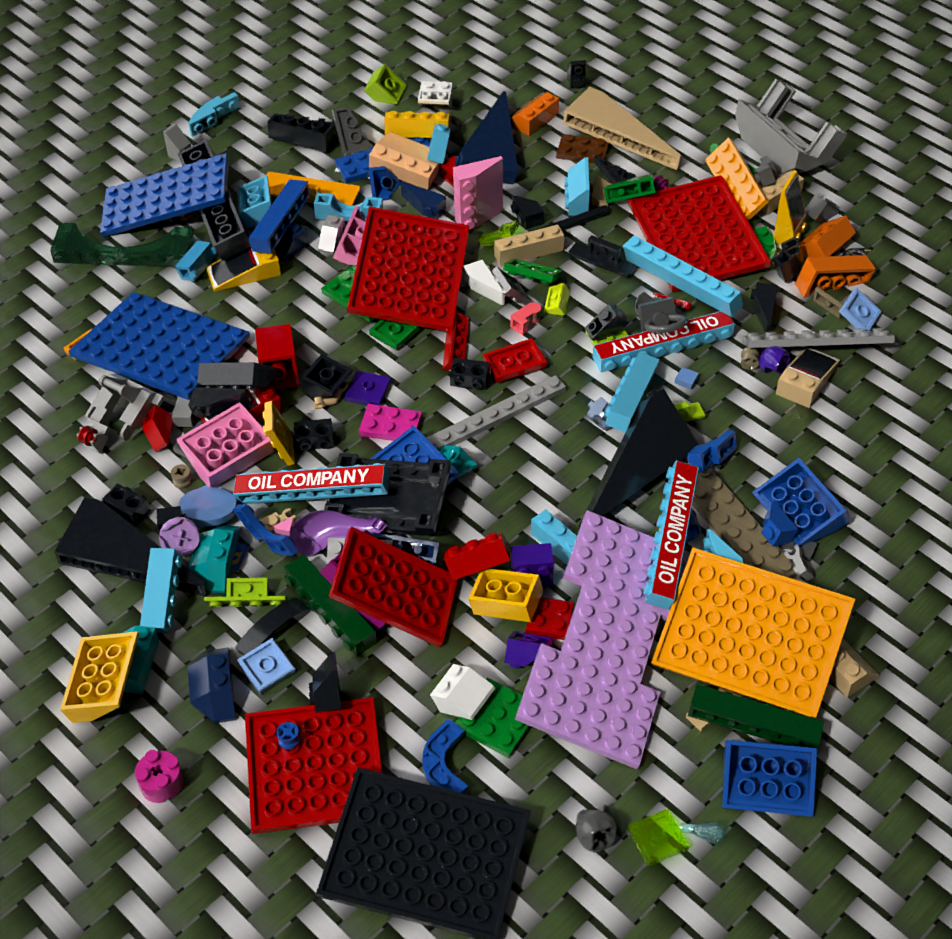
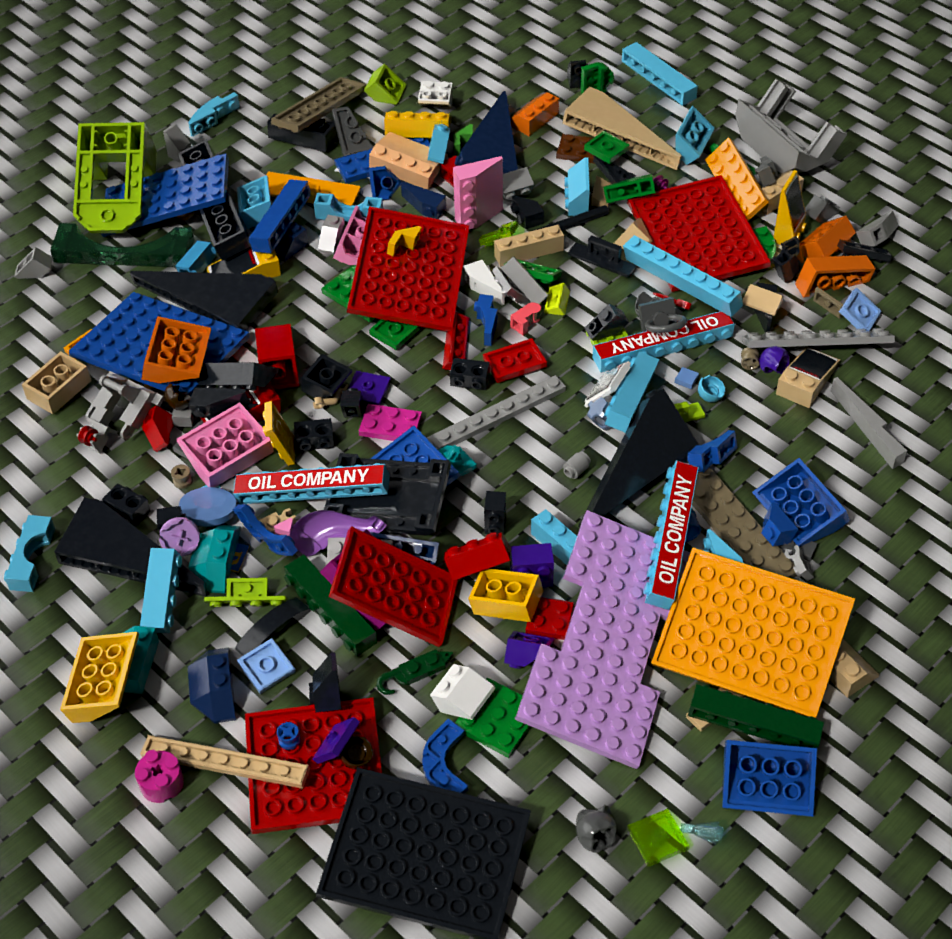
(34, 265): none -> light grey slope
(35, 534): none -> medium azure arch
(56, 382): none -> tan brick
(95, 148): none -> lime bracket
(175, 351): none -> orange slope
(175, 398): none -> dark brown hair
(219, 296): none -> black slope
(231, 762): none -> tan tile
(318, 104): none -> dark tan plate
(336, 740): none -> dark purple plate
(351, 403): none -> black slope
(356, 753): none -> dark brown hair
(405, 237): none -> yellow slope
(415, 669): none -> dark green plate
(461, 138): none -> bright green slope
(488, 316): none -> blue slope
(495, 512): none -> black brick
(517, 183): none -> light grey slope
(524, 281): none -> light grey tile
(576, 465): none -> light grey brick
(596, 76): none -> green slope
(606, 147): none -> green plate
(608, 383): none -> piece
(636, 228): none -> tan slope
(659, 73): none -> medium azure brick
(692, 136): none -> medium azure slope
(711, 389): none -> medium azure hair
(762, 300): none -> tan slope
(870, 423): none -> light grey slope
(877, 254): none -> black plate
(878, 230): none -> light grey slope

